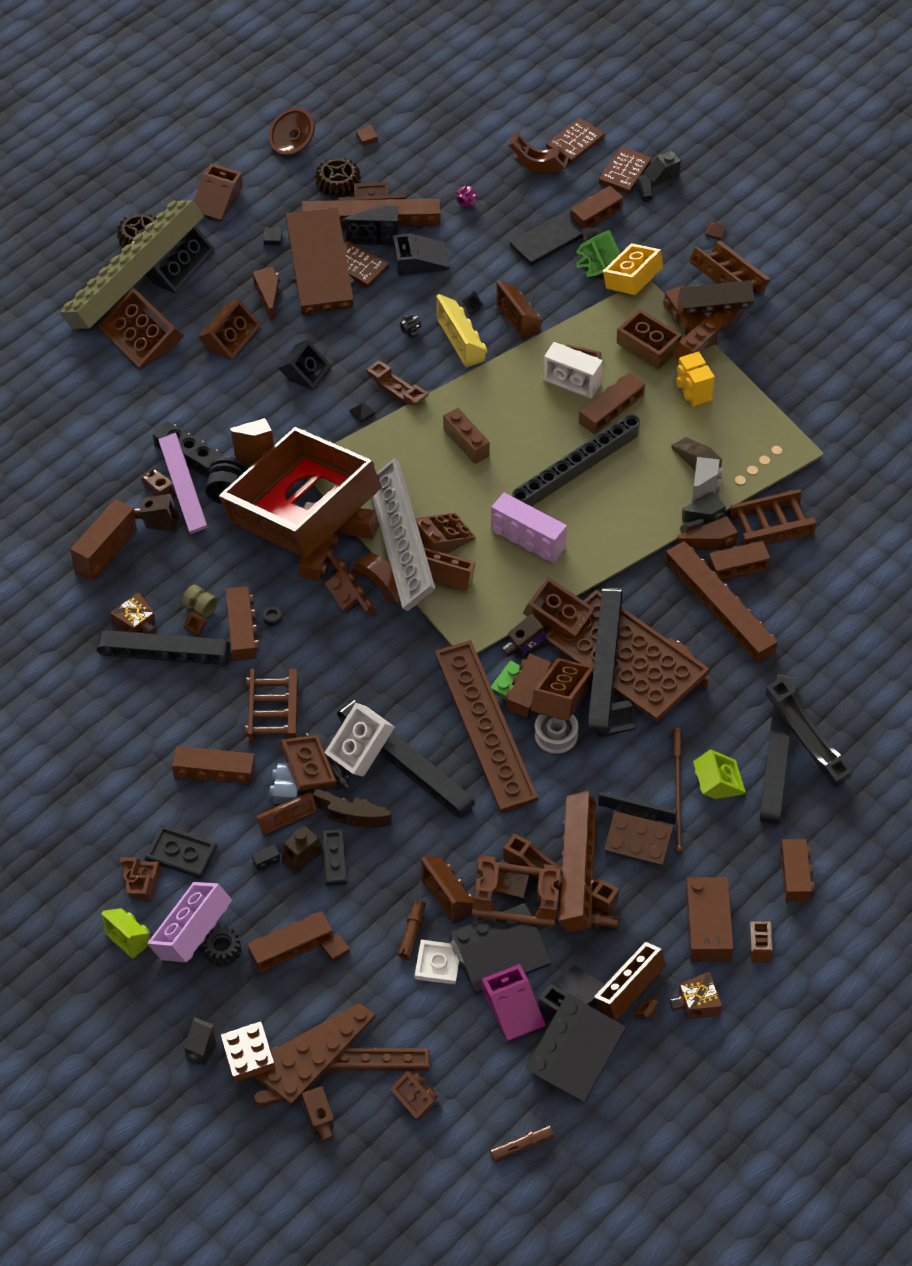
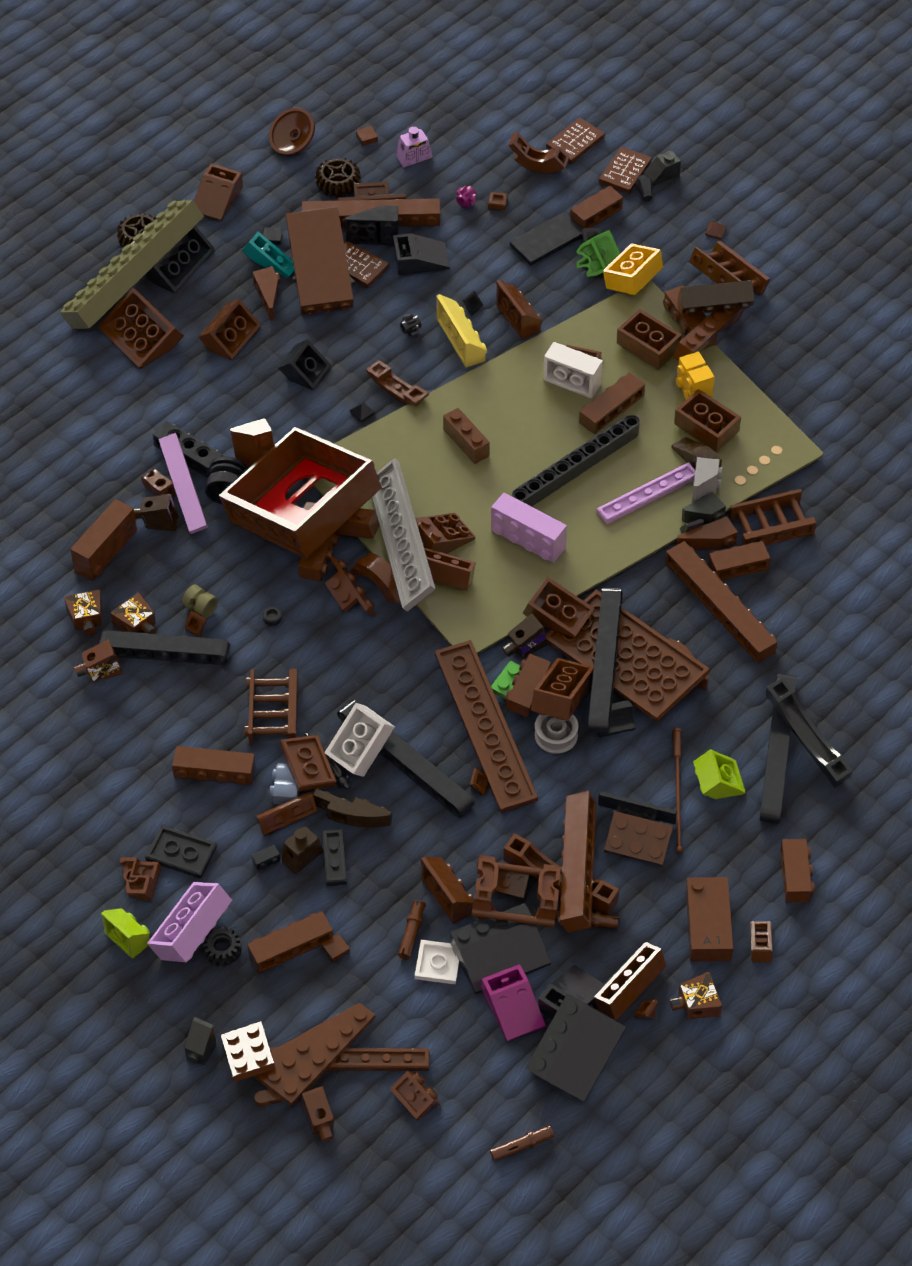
(85, 610): none -> torso
(99, 662): none -> reddish brown torso
(240, 623): reddish brown brick -> none
(268, 255): none -> teal slope
(413, 147): none -> lavender torso
(478, 781): none -> reddish brown slope
(497, 201): none -> reddish brown tile
(647, 493): none -> lavender tile
(707, 420): none -> reddish brown brick

